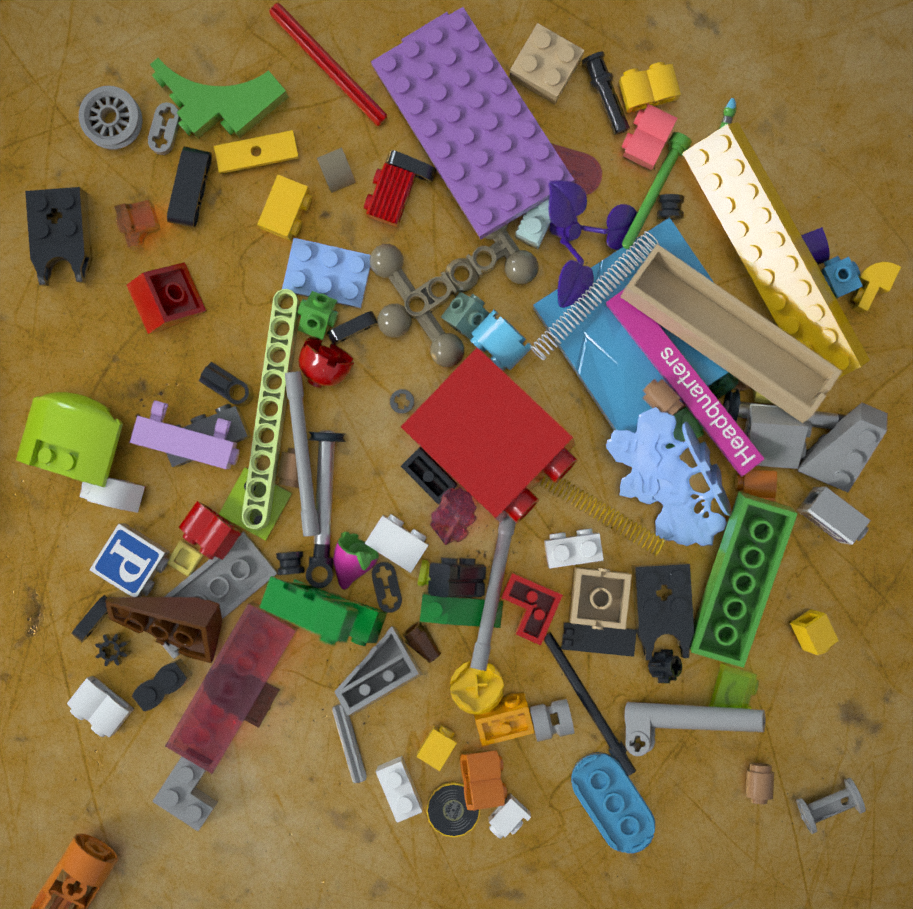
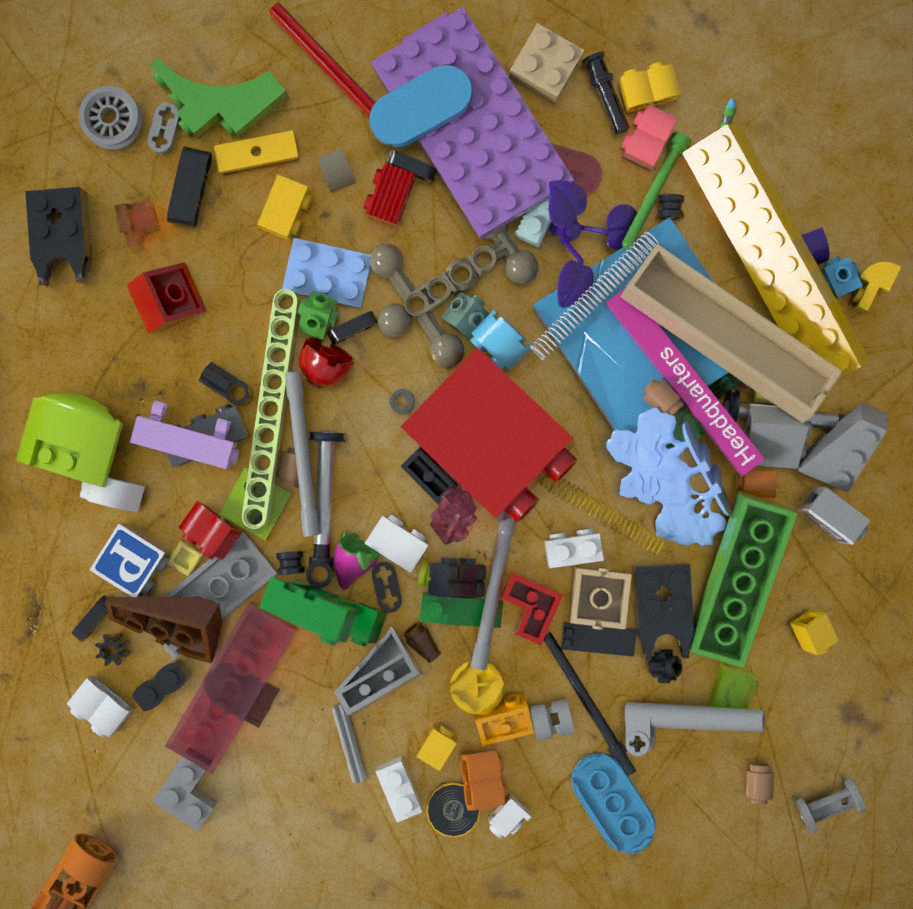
(421, 106): none -> dark azure tile

